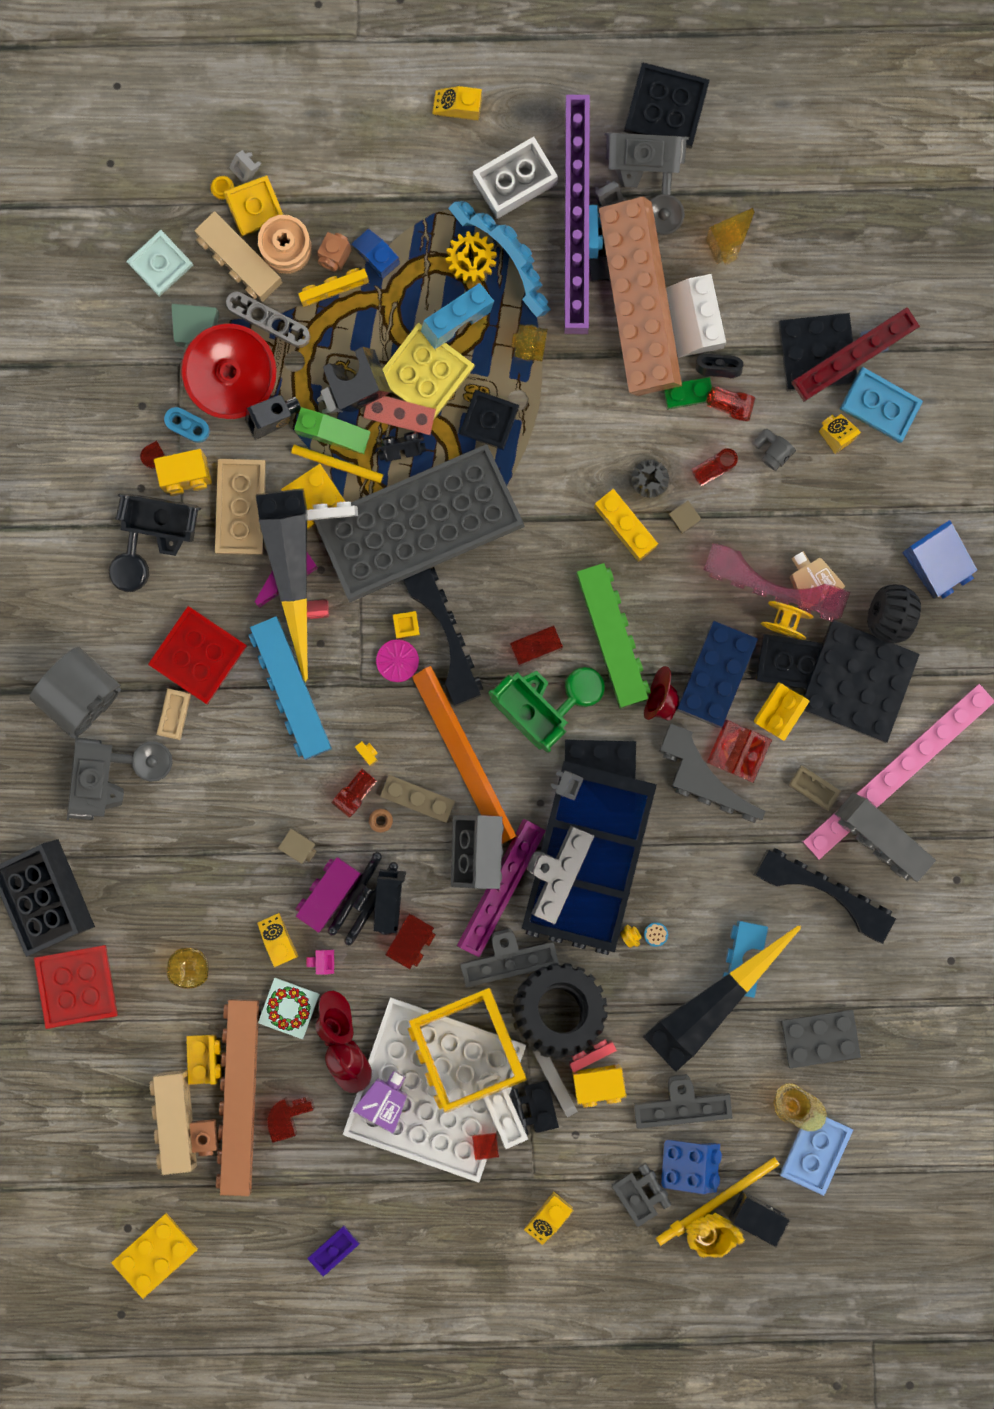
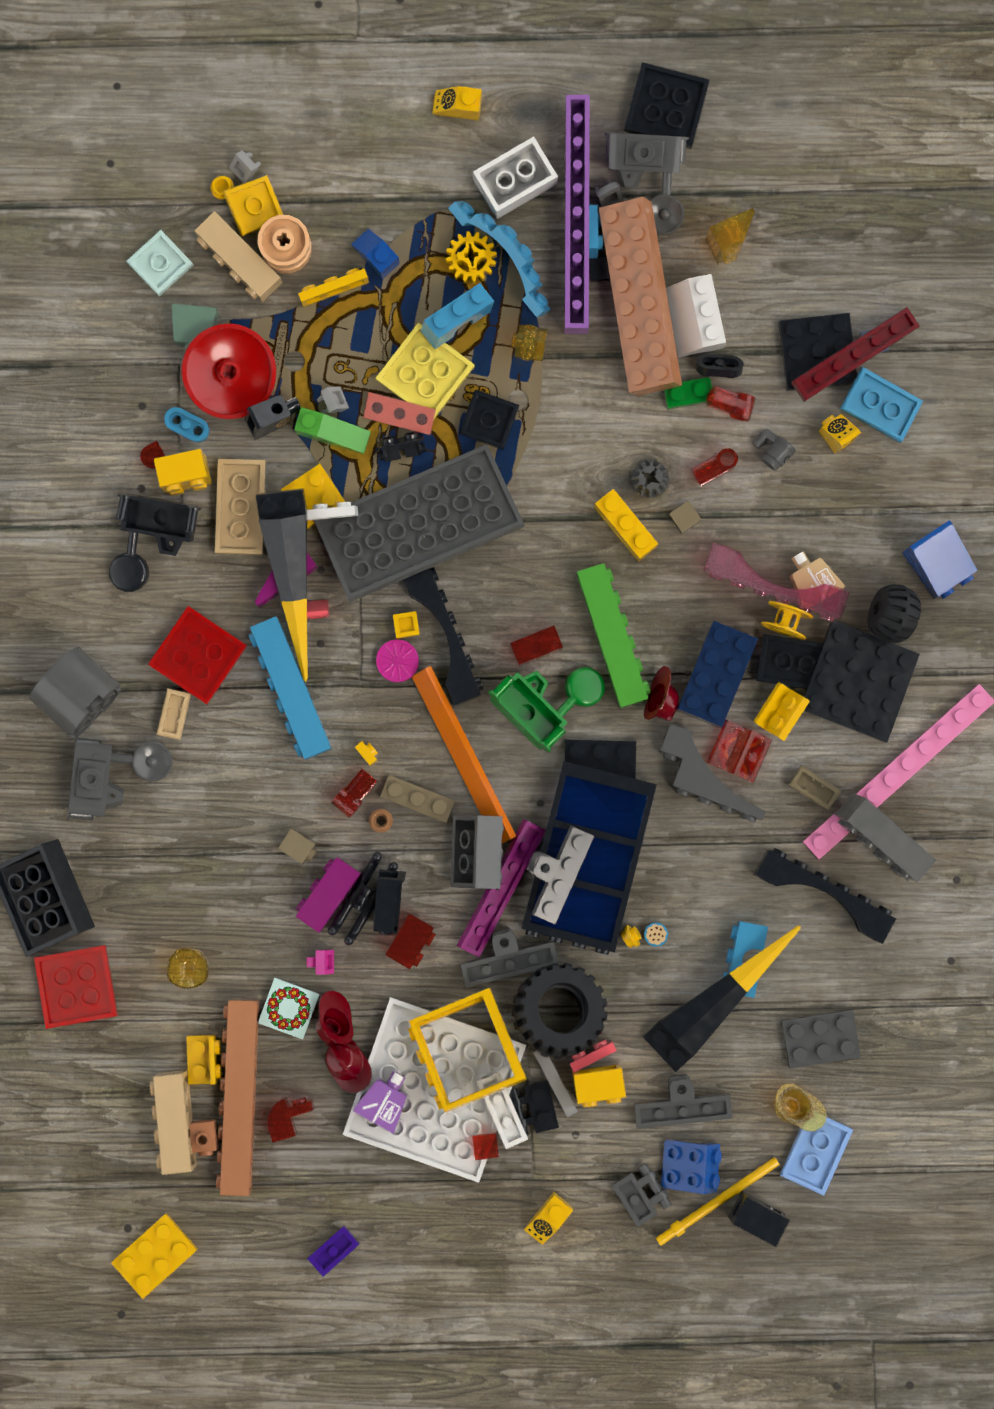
(269, 317): light grey beam -> none
(277, 940): yellow slope -> none
(334, 252): nougat brick -> none
(336, 463): yellow bar -> none
(364, 388): black piece -> none
(568, 785): dark grey tile -> none
(713, 1236): yellow hair -> none

